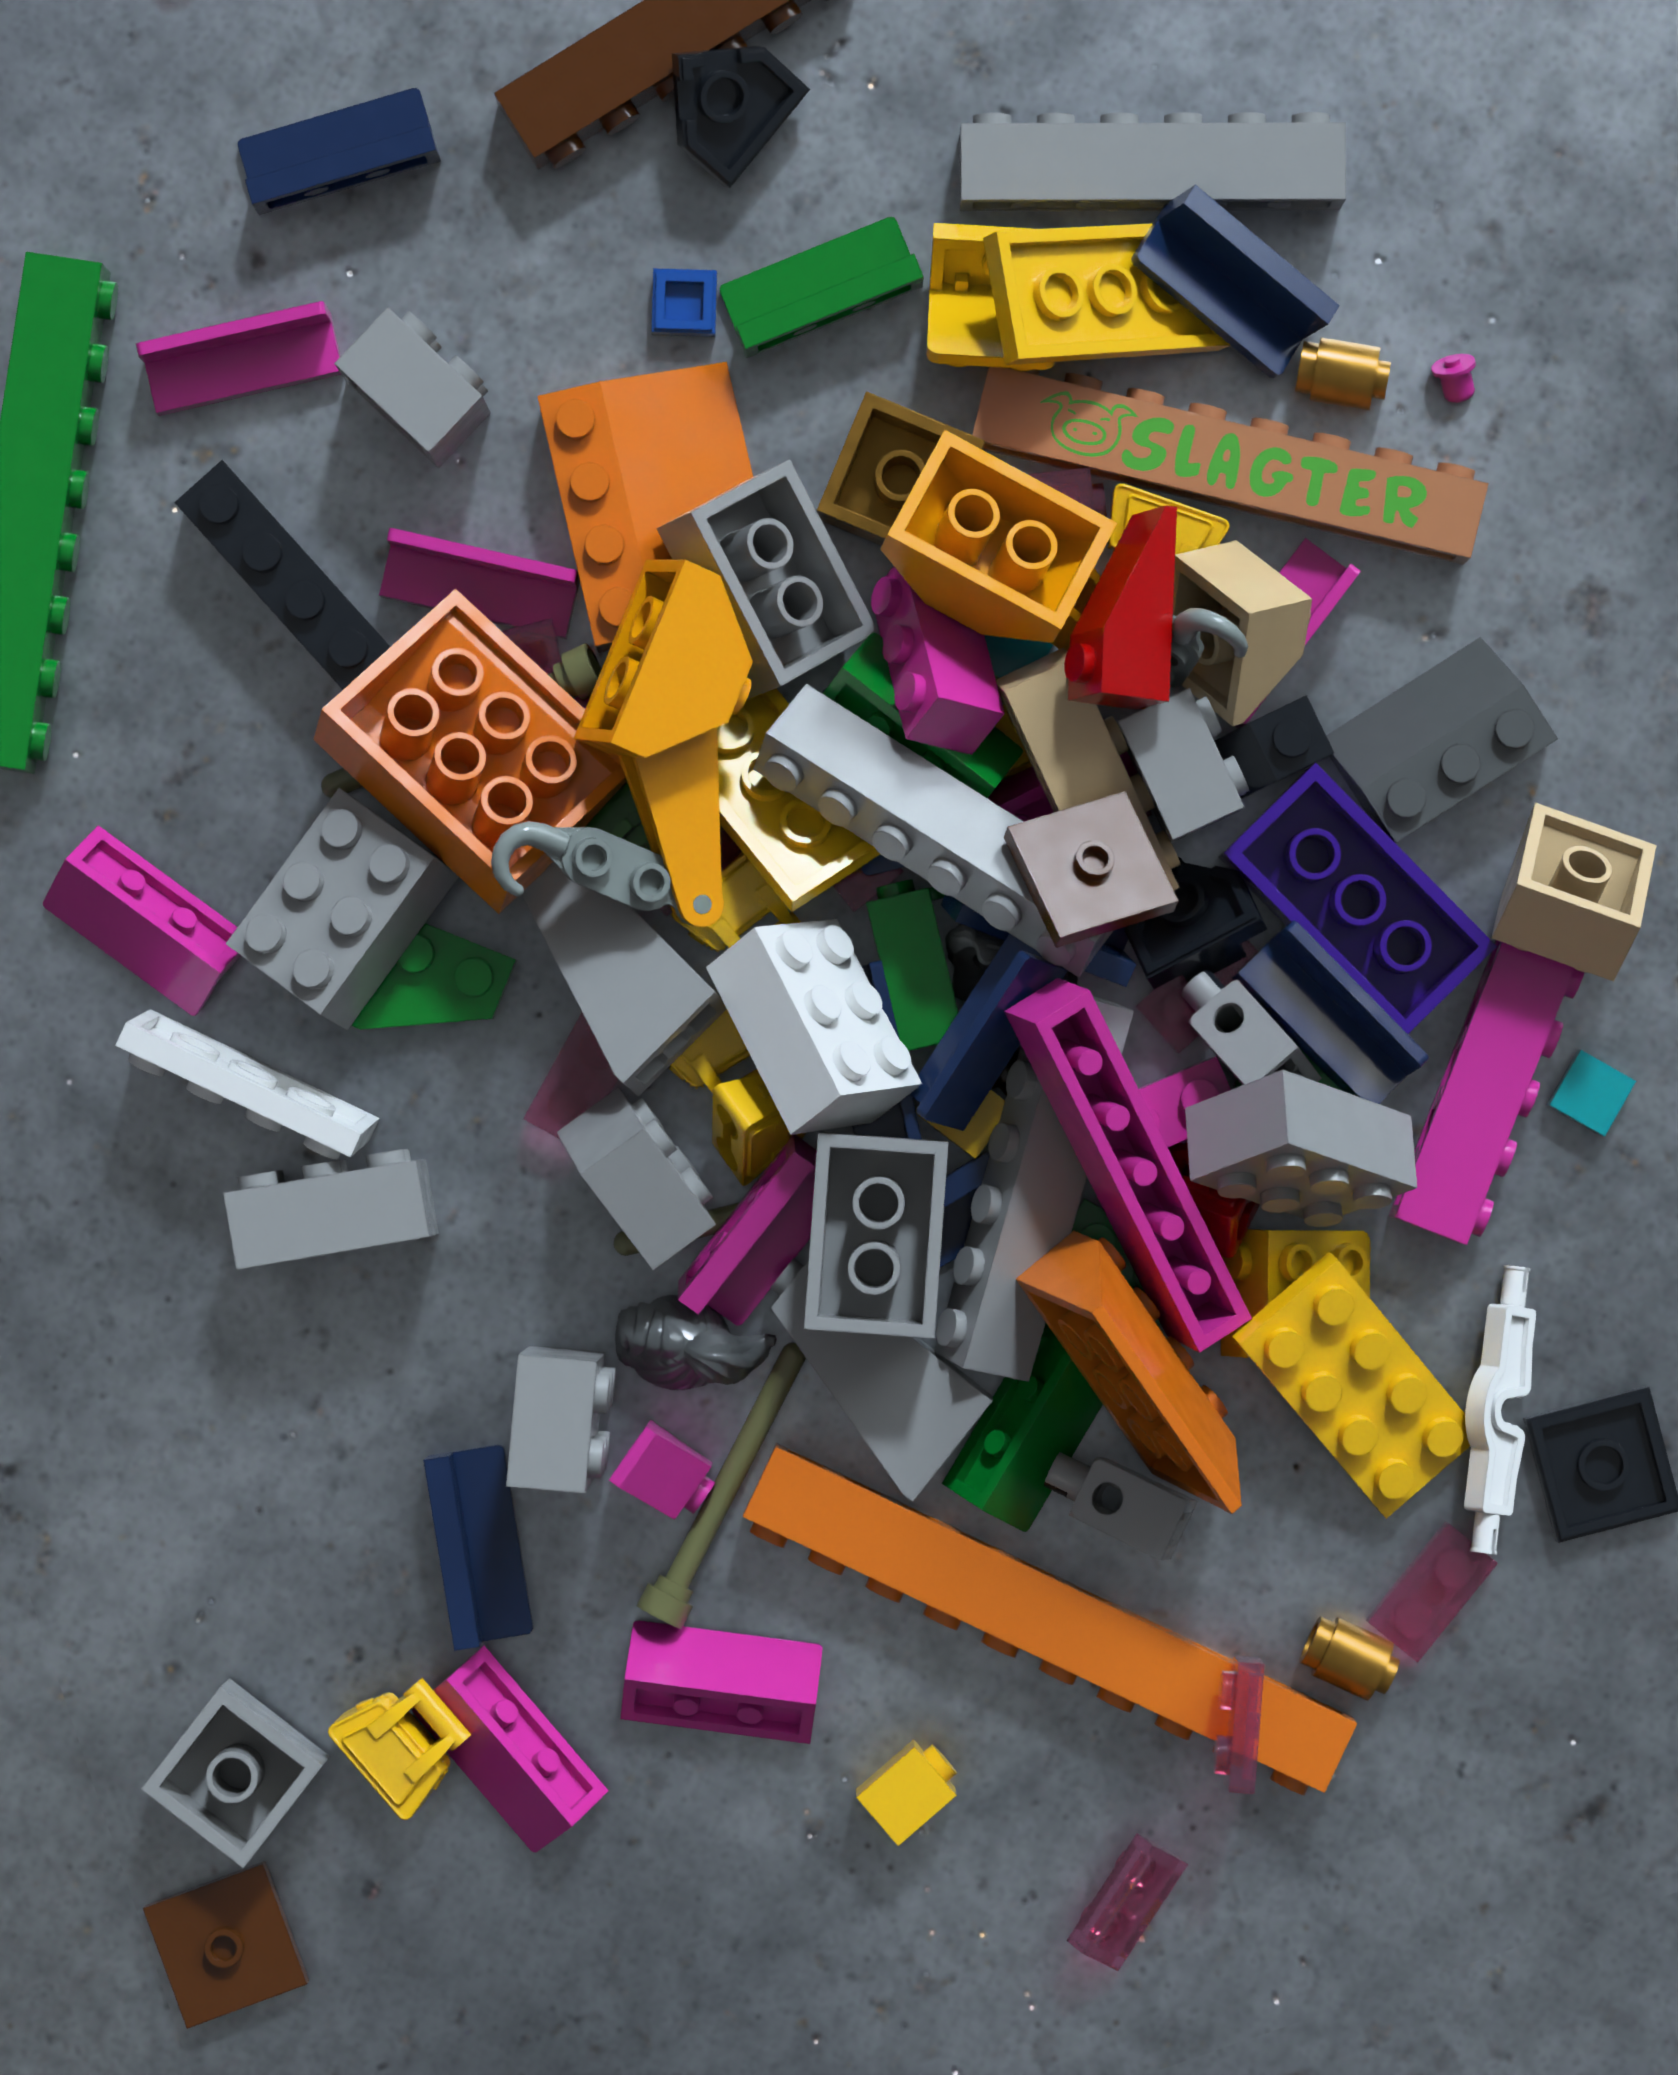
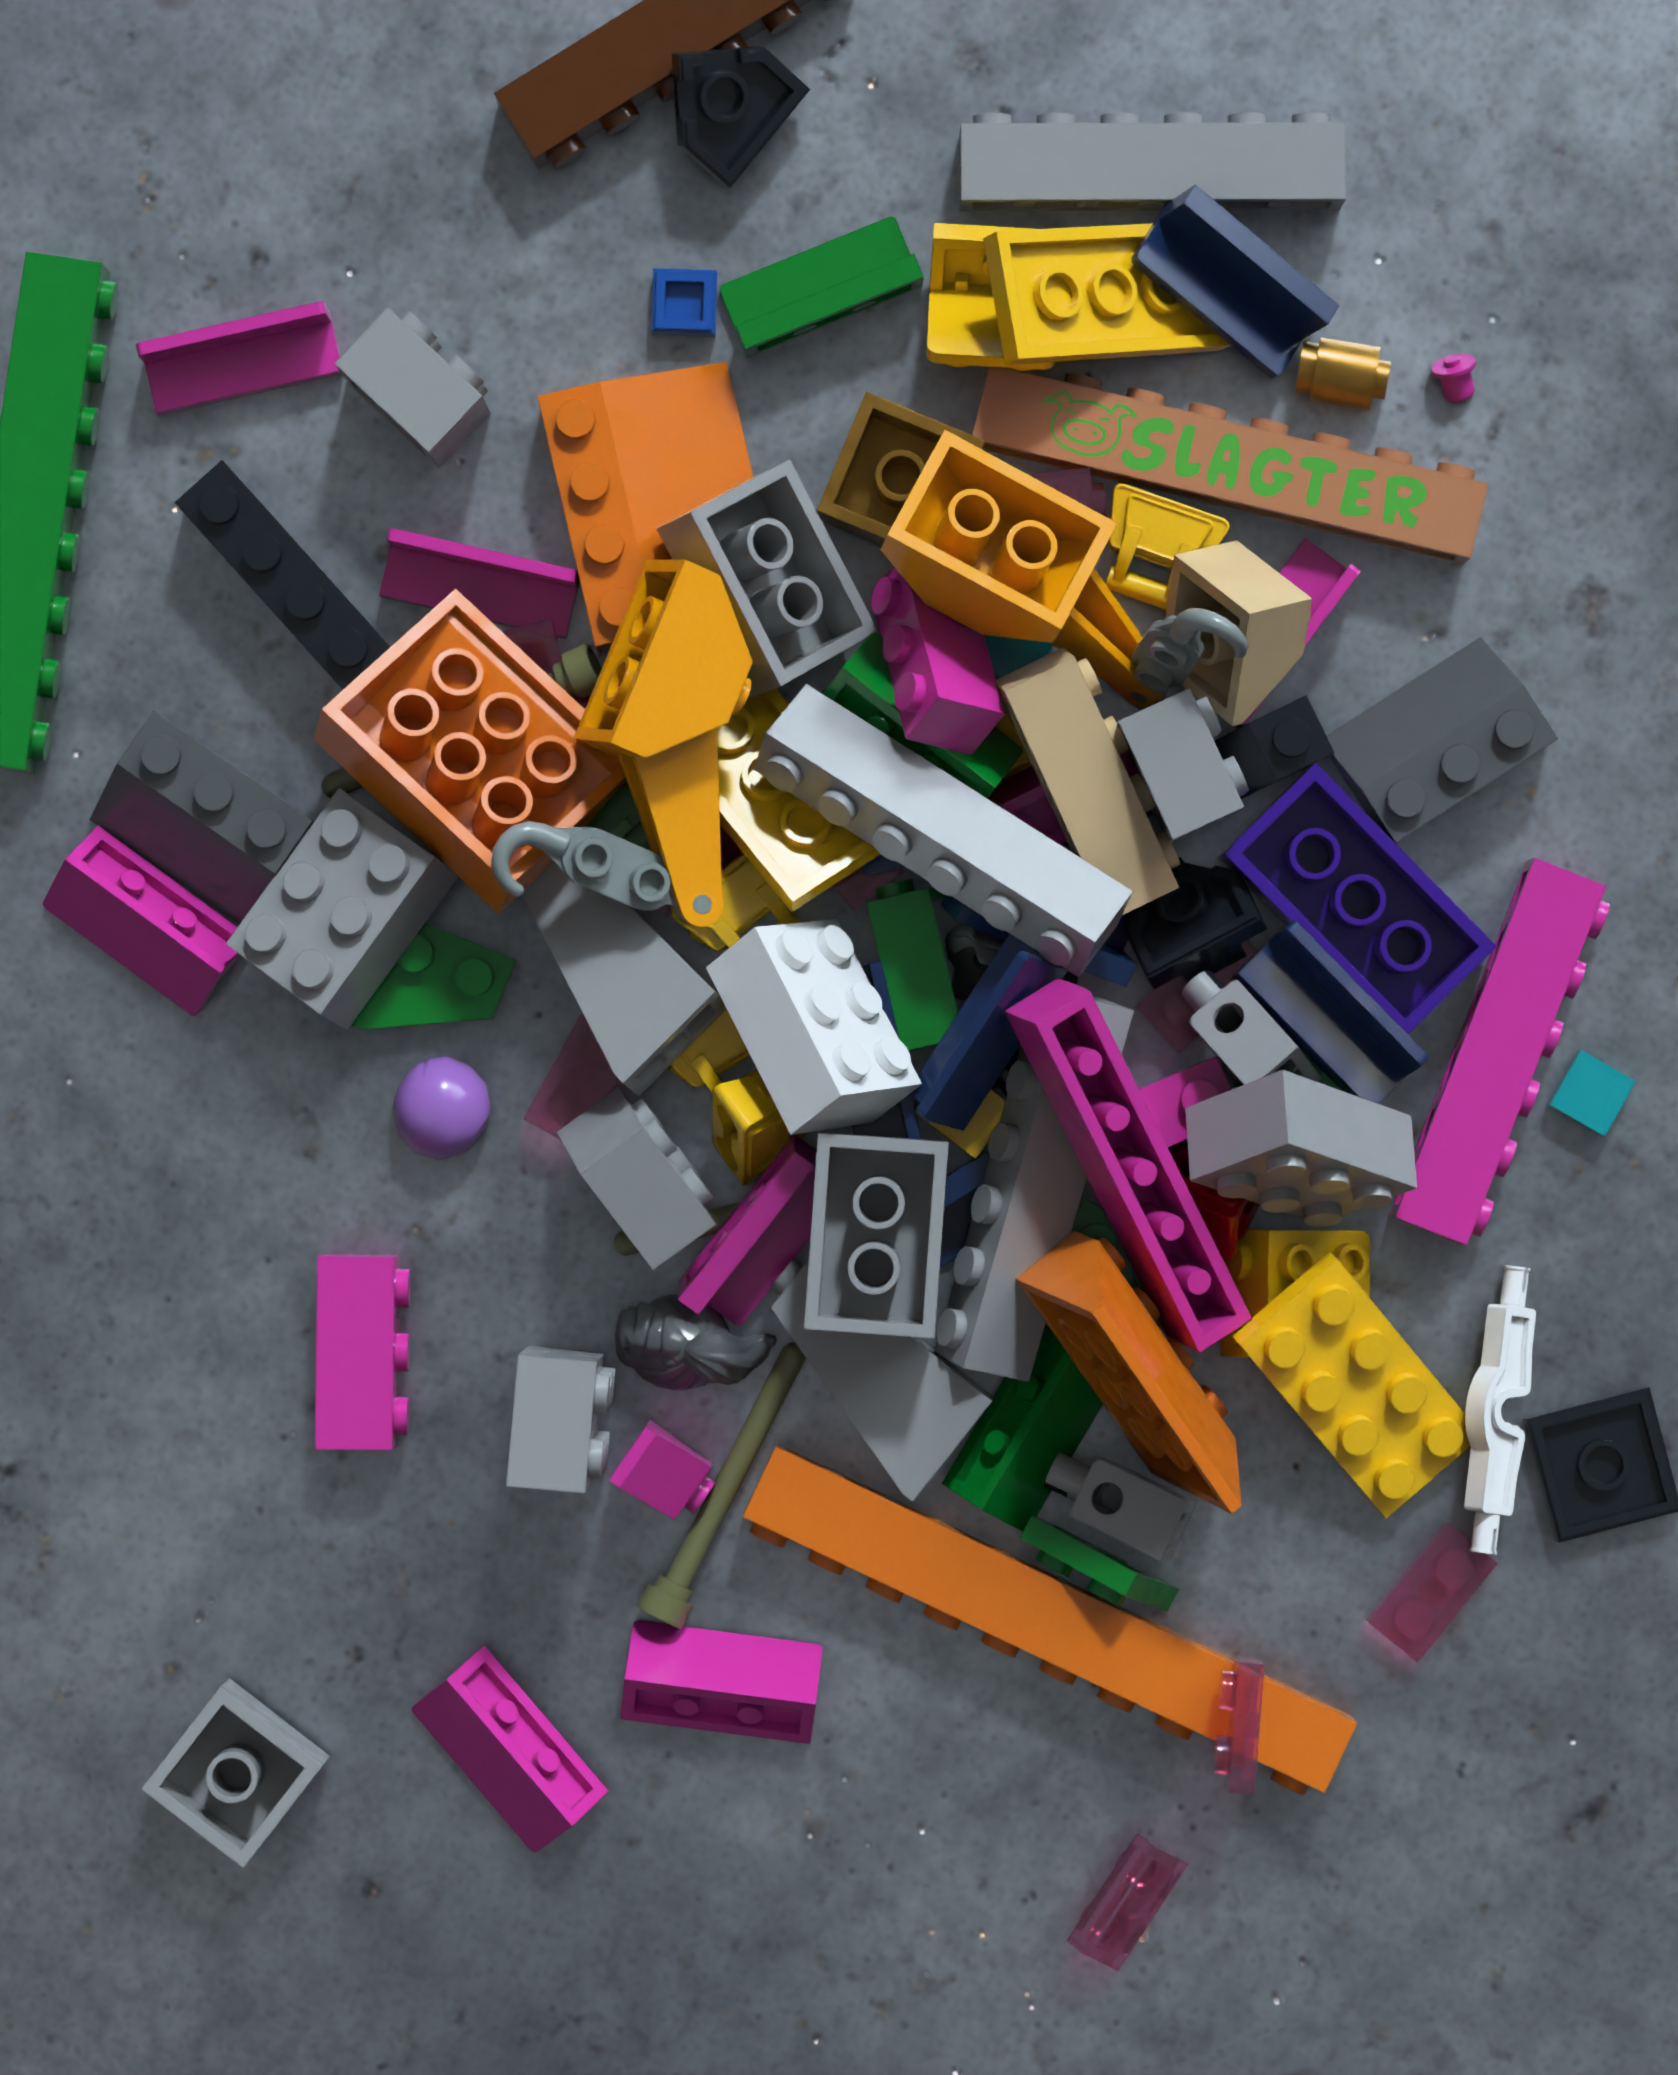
(198, 817): none -> dark grey slope
(226, 1944): reddish brown plate -> none
(267, 1093): white plate -> none
(330, 1209): light grey brick -> none
(338, 151): dark blue panel -> none
(360, 1352): none -> dark pink brick
(394, 1747): yellow piece -> none
(441, 1108): none -> medium lavender hair
(478, 1546): dark blue panel -> none
(908, 1790): yellow brick -> none
(1090, 869): plate -> none
(1110, 1574): none -> green wing
(1125, 631): red slope -> none
(1350, 1657): pearl gold brick -> none
(1575, 892): tan slope -> none

